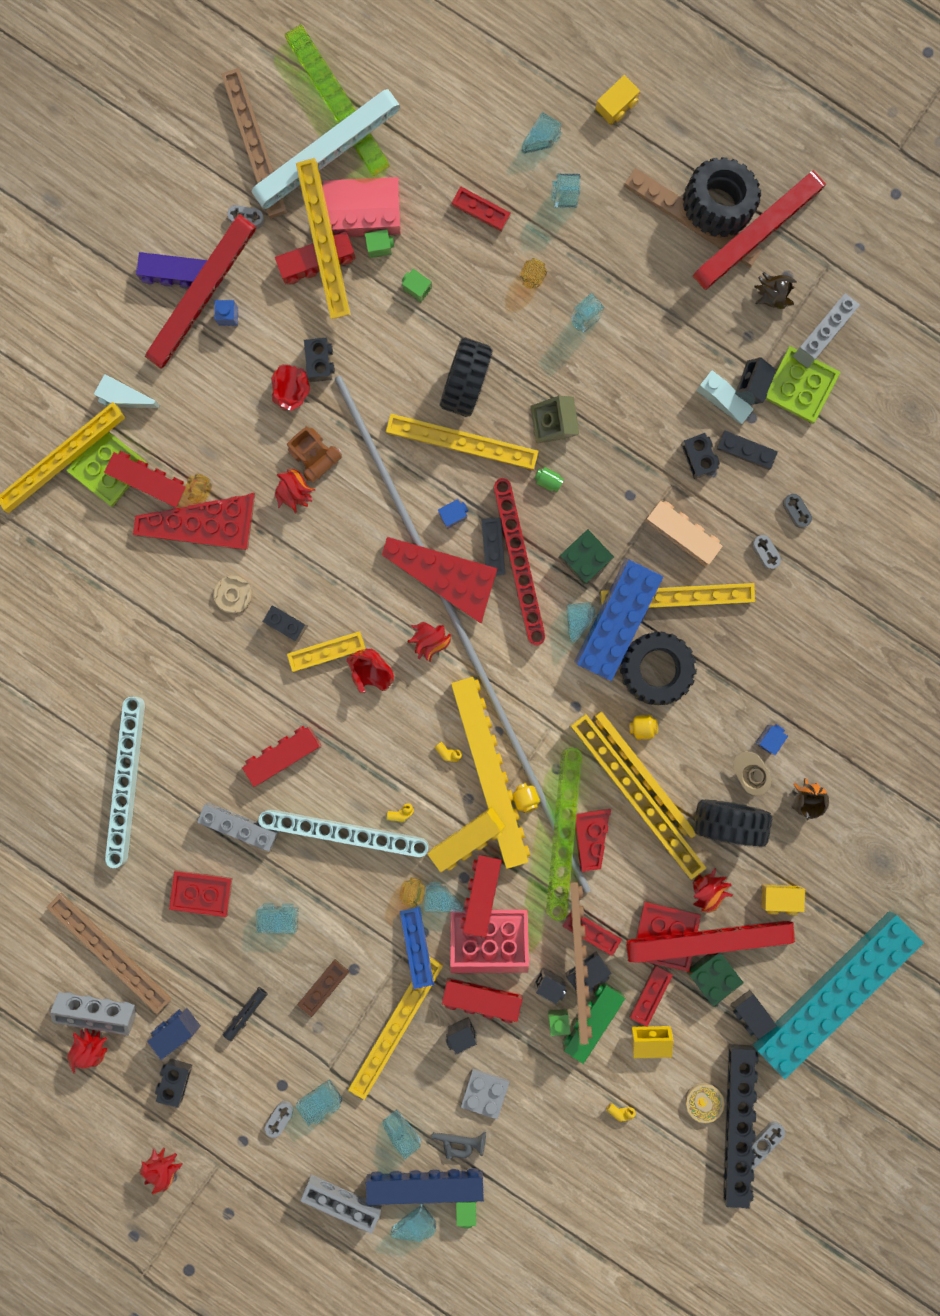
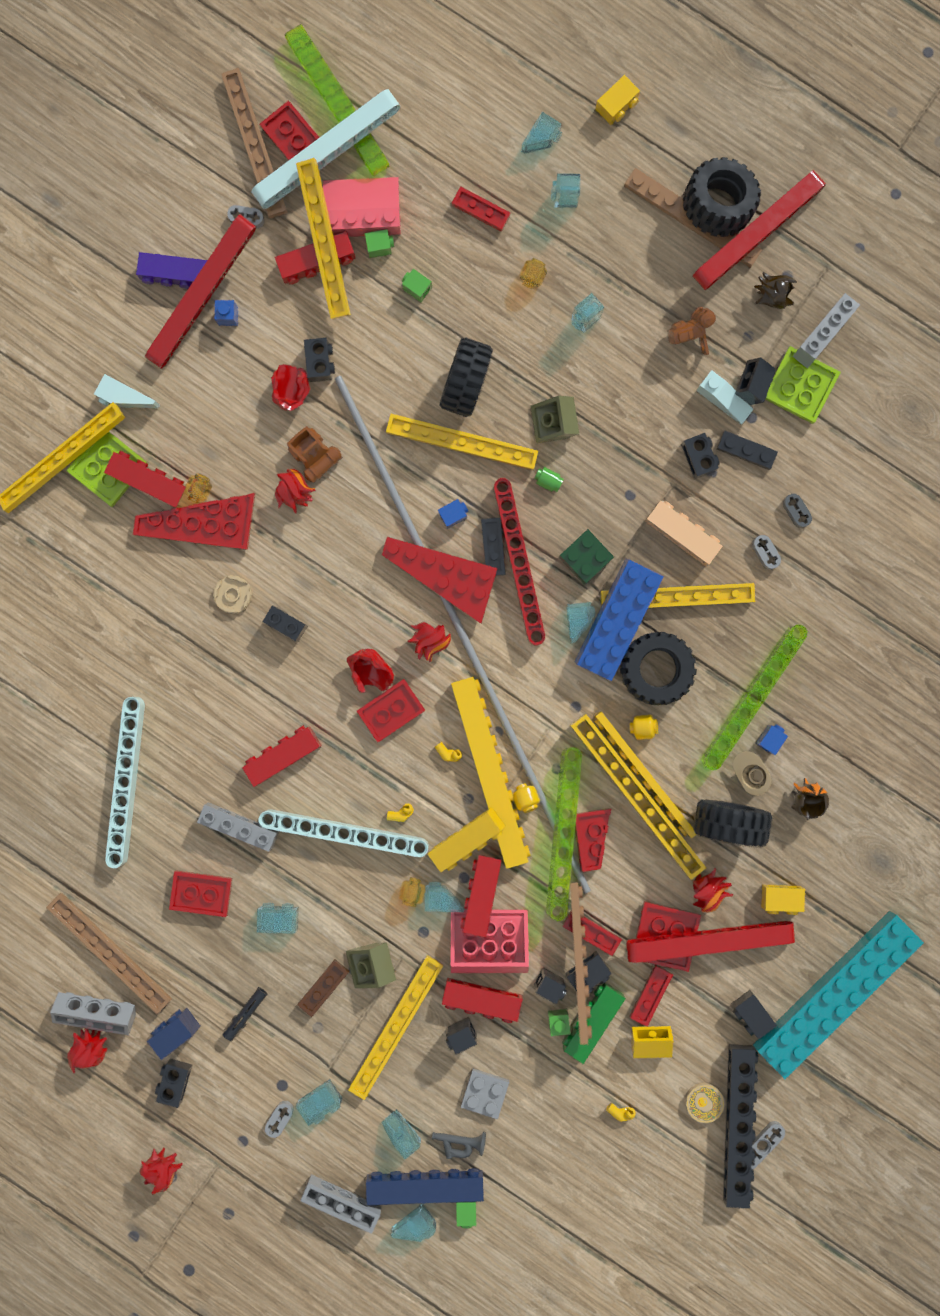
(288, 130): none -> red plate
(326, 651): yellow plate -> none
(371, 965): none -> olive slope
(390, 710): none -> red plate
(416, 947): blue plate -> none
(693, 329): none -> dark orange piece
(715, 977): dark green brick -> none
(762, 692): none -> clear neon green beam

